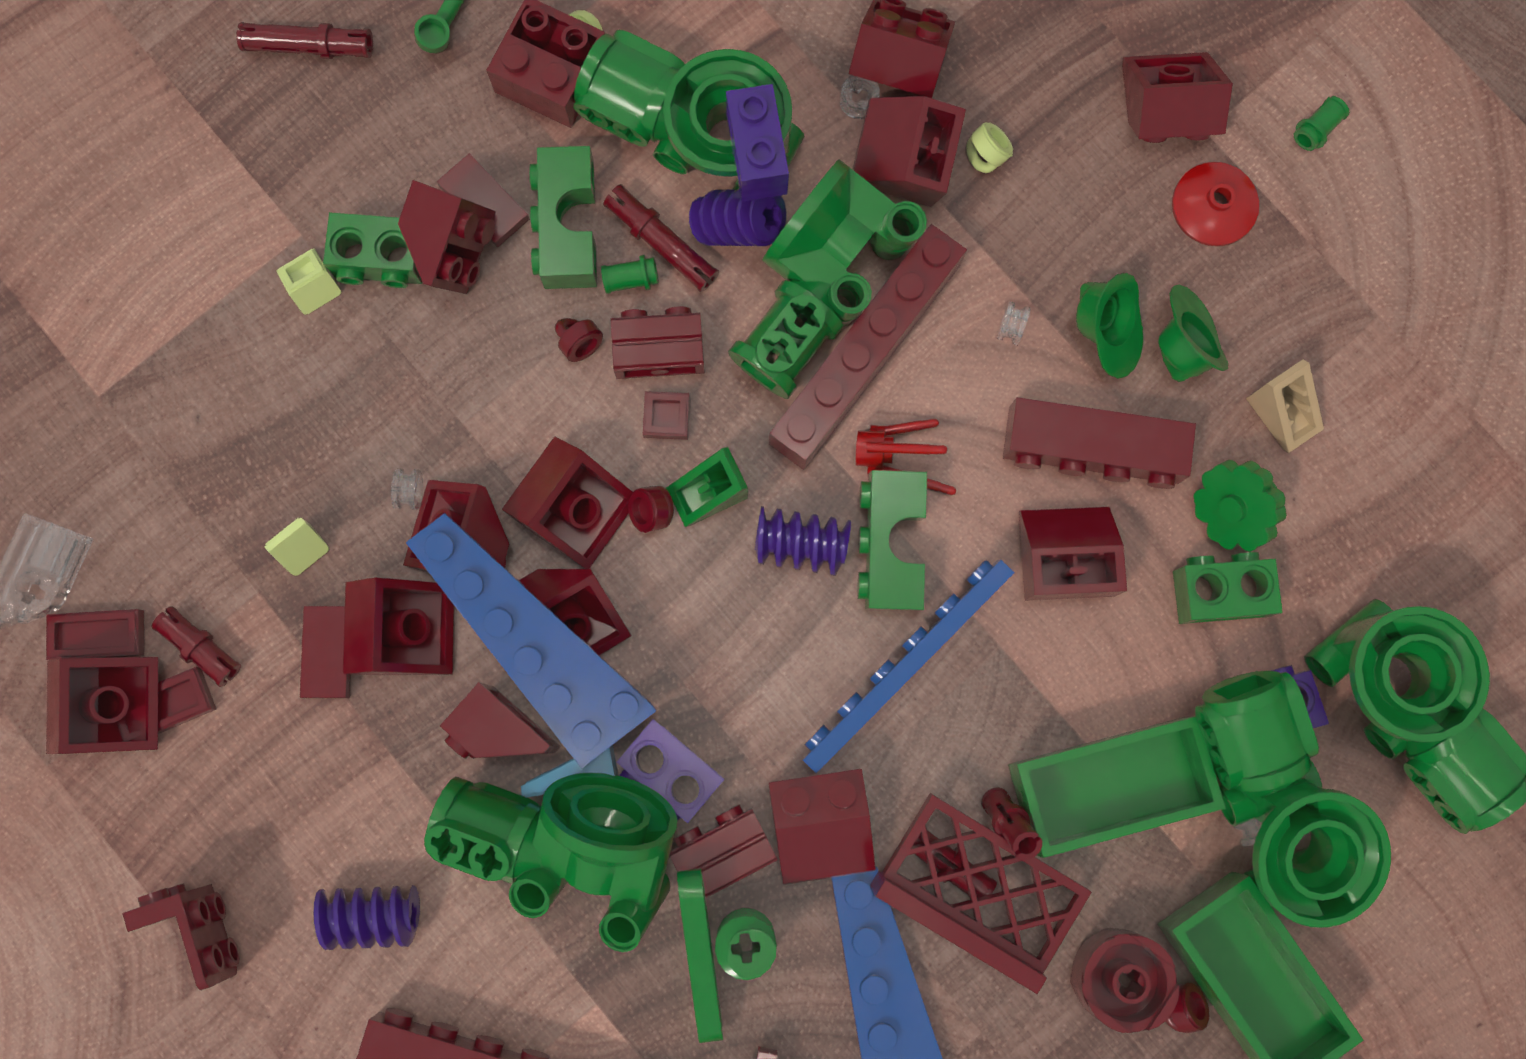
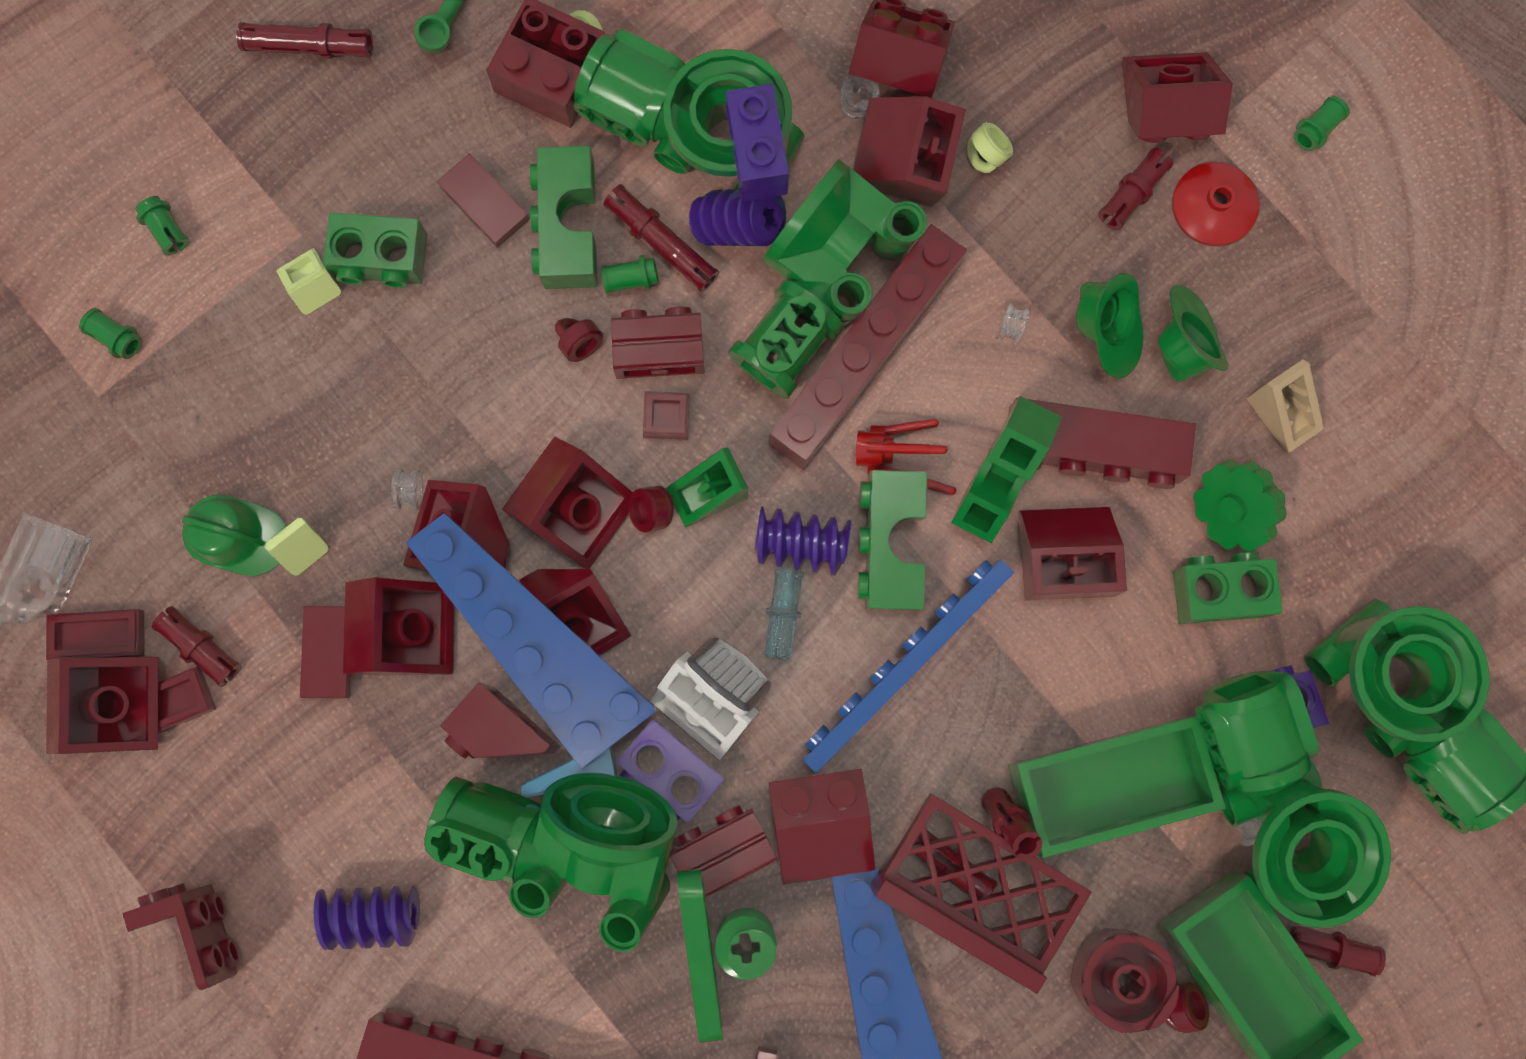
(119, 339): none -> green pin
(156, 216): none -> green pin
(231, 534): none -> green piece
(445, 236): dark red slope -> none
(712, 694): none -> white piece
(783, 613): none -> clear light blue axle
(1006, 467): none -> green arch
(1135, 189): none -> dark red pin
(1339, 951): none -> dark red axle

